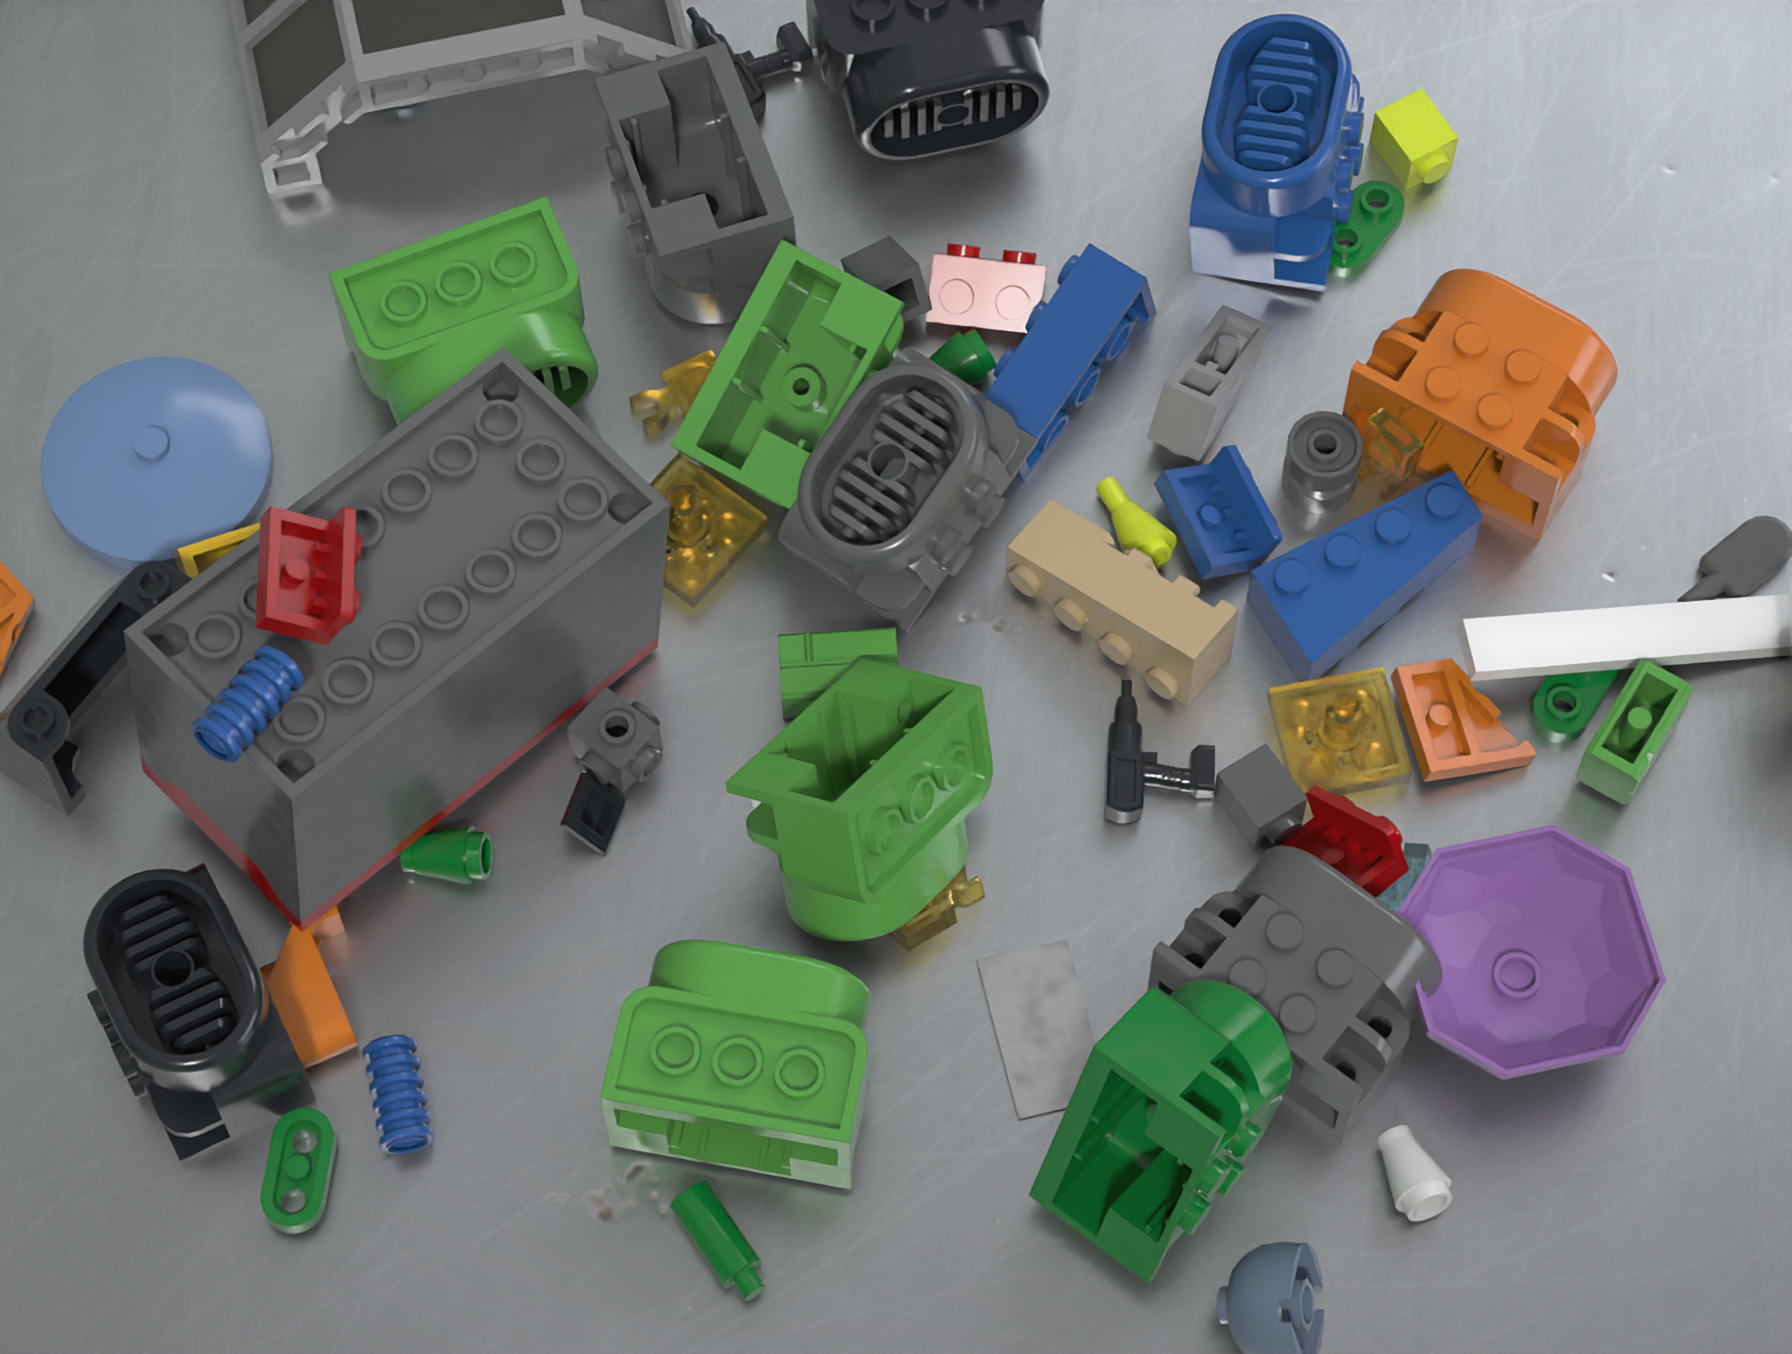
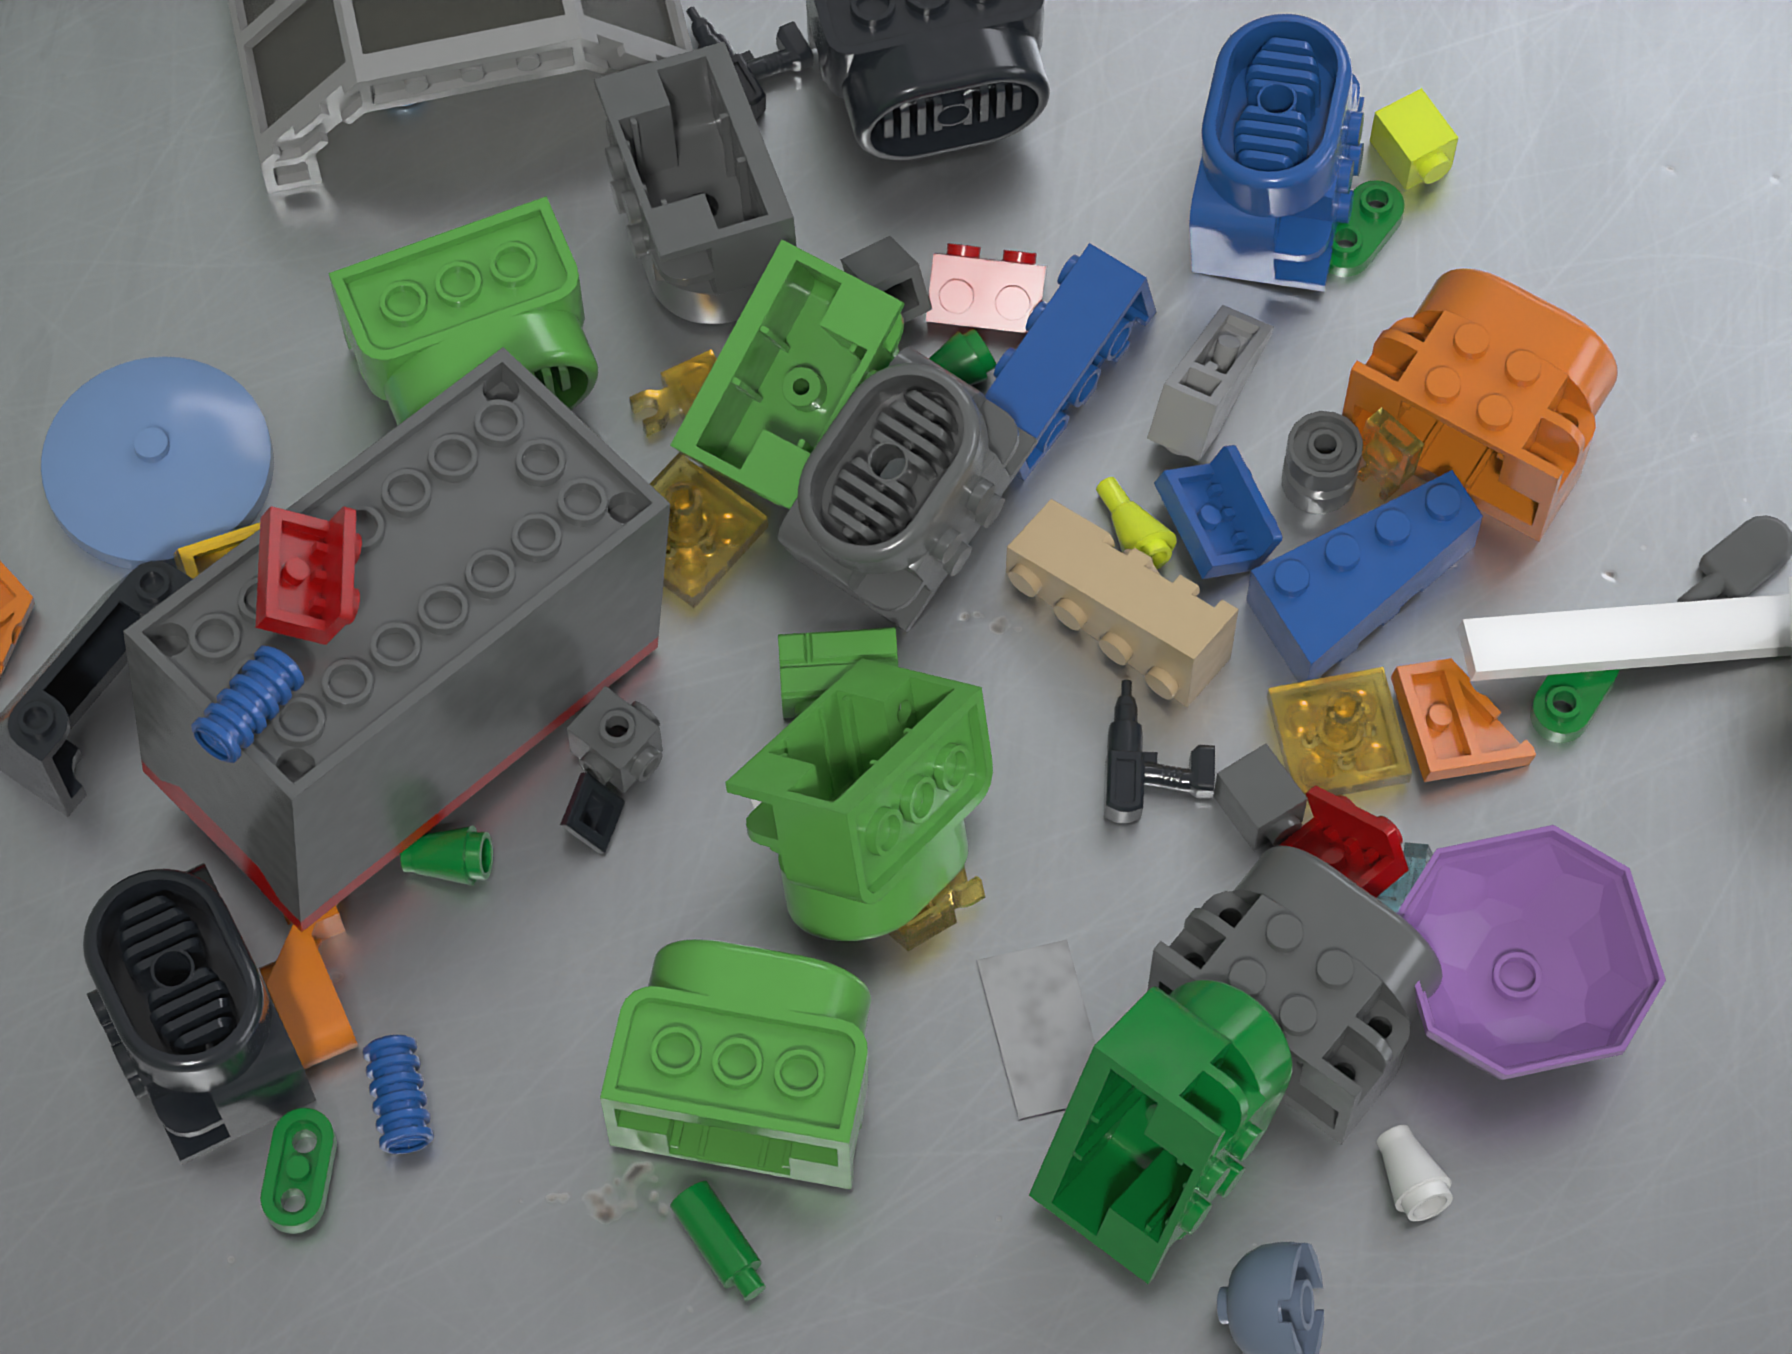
(1634, 732): bright green brick -> none

